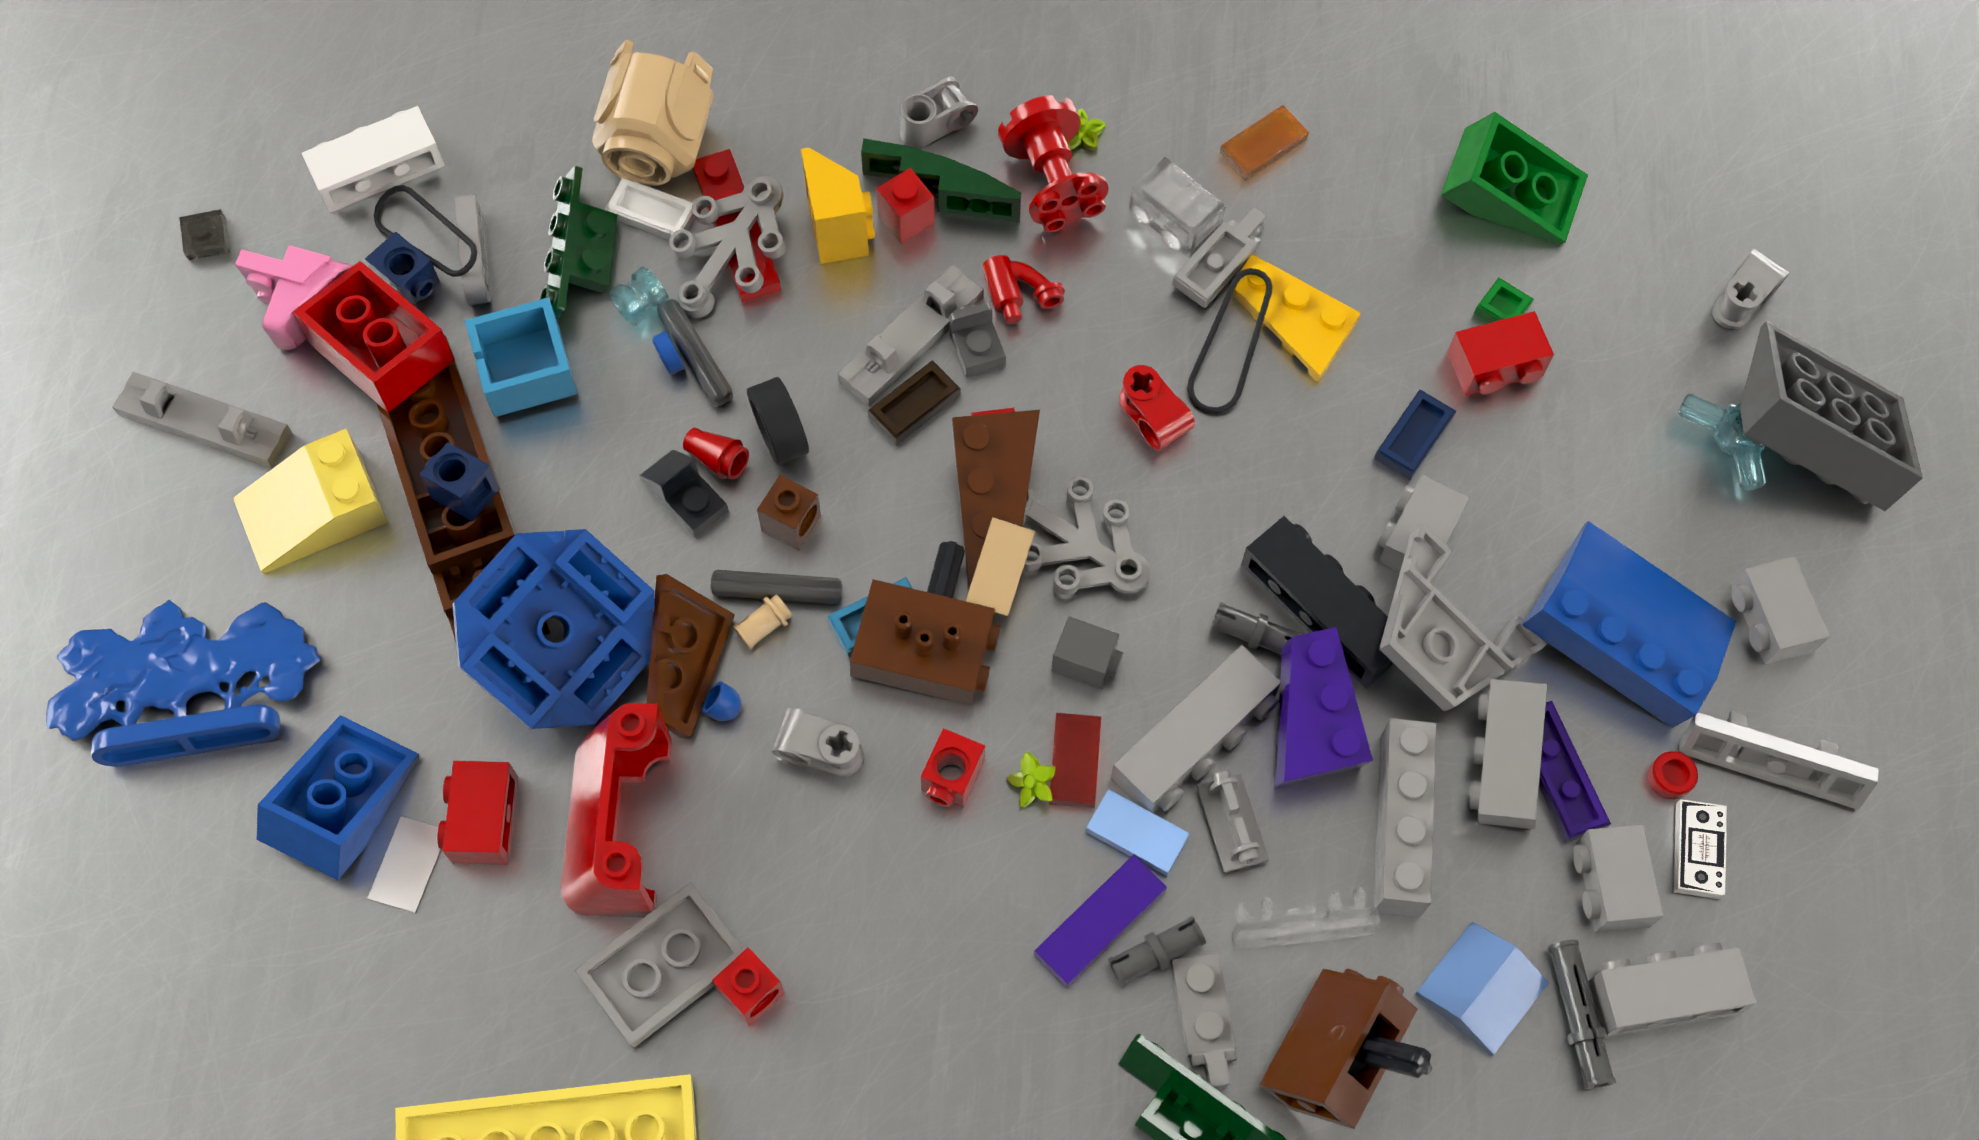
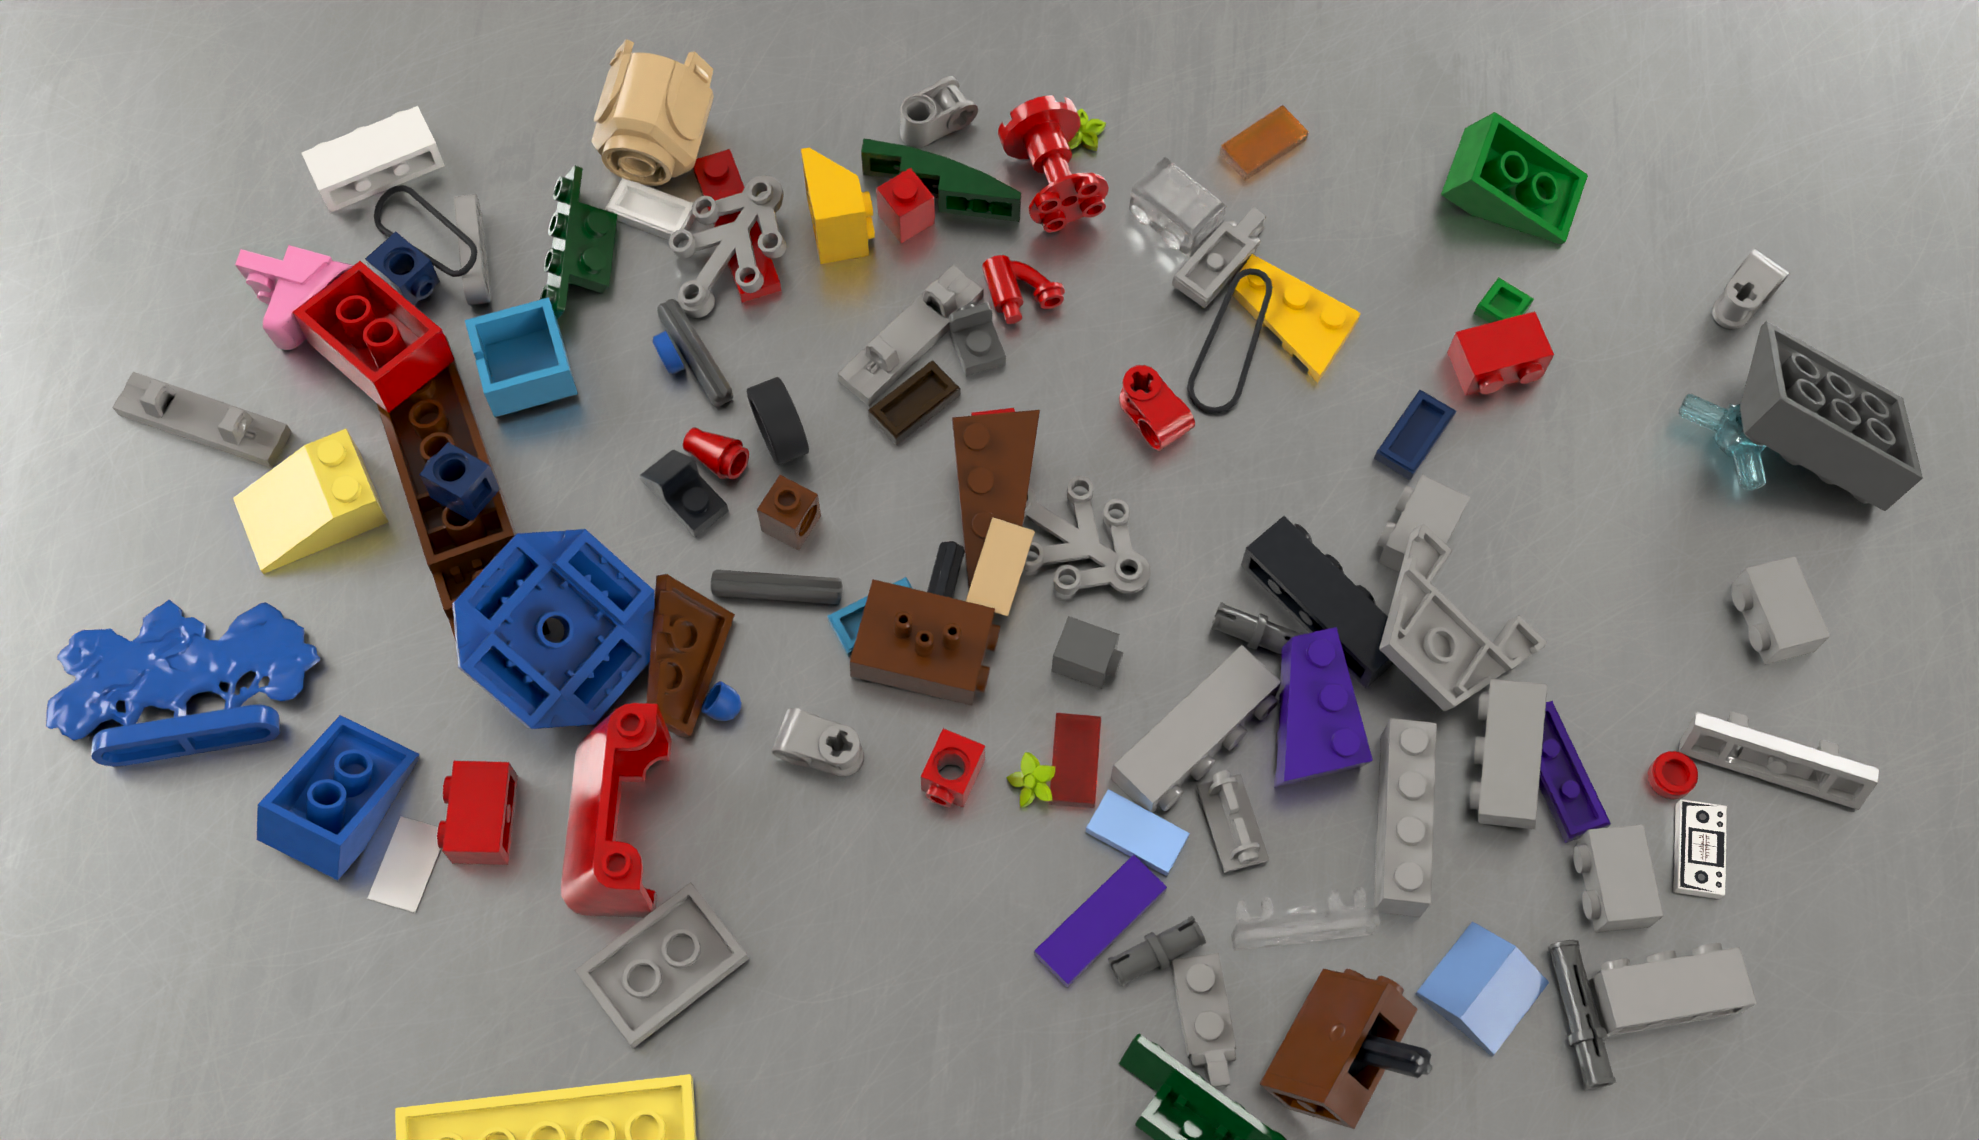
(204, 234): clear smoke plate -> none
(641, 294): clear light blue wheel -> none
(748, 986): red brick -> none
(763, 621): tan pin -> none
(1632, 626): blue slope -> none

